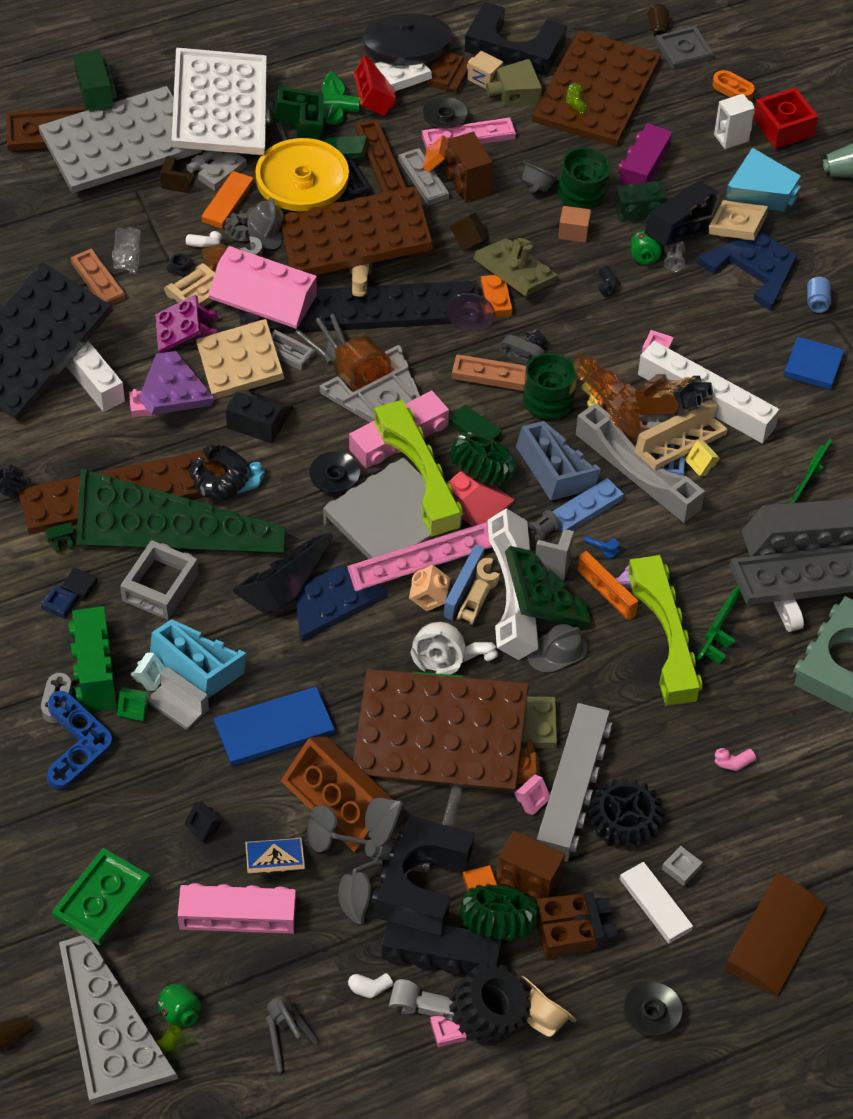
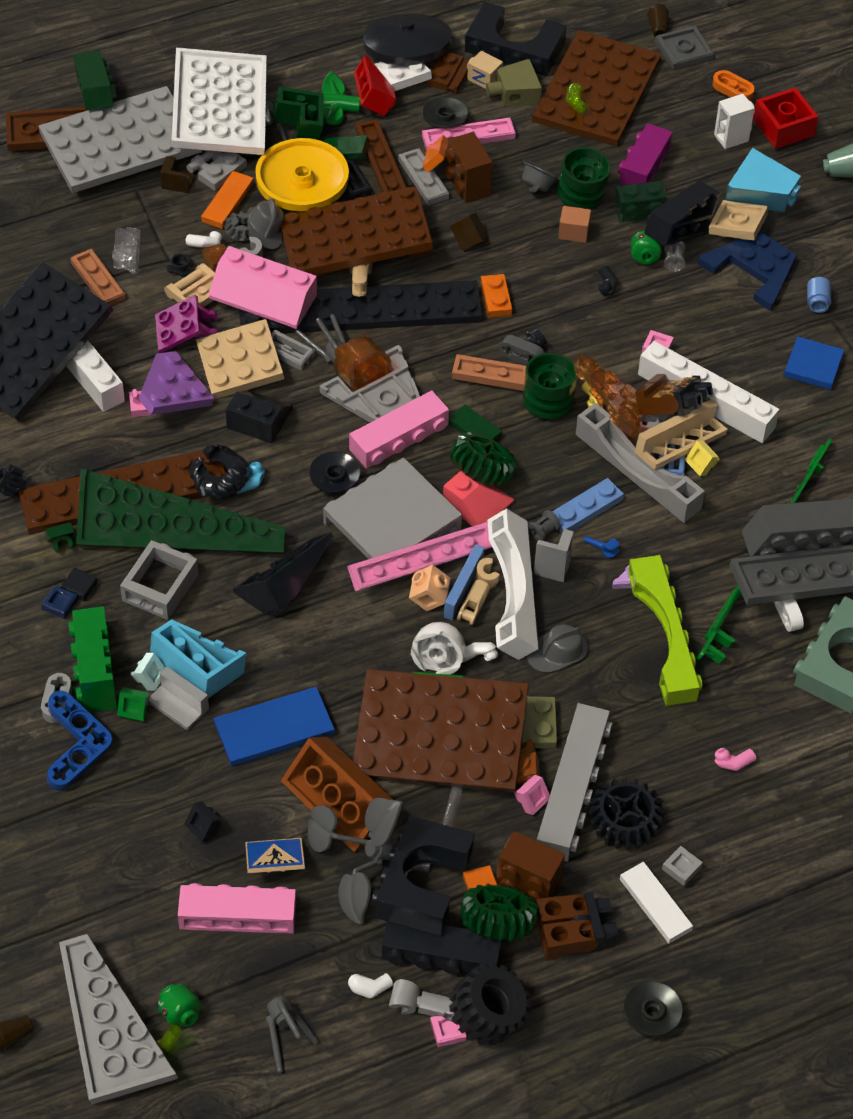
(101, 896): green plate -> none
(331, 600): dark blue wing -> none
(398, 429): lime arch -> none
(470, 312): dish -> none
(516, 265): olive plate -> none
(542, 592): dark green plate -> none
(545, 1014): tan piece -> none
(554, 463): sand blue wedge -> none
(607, 585): orange tile -> none
(775, 935): reddish brown slope -> none

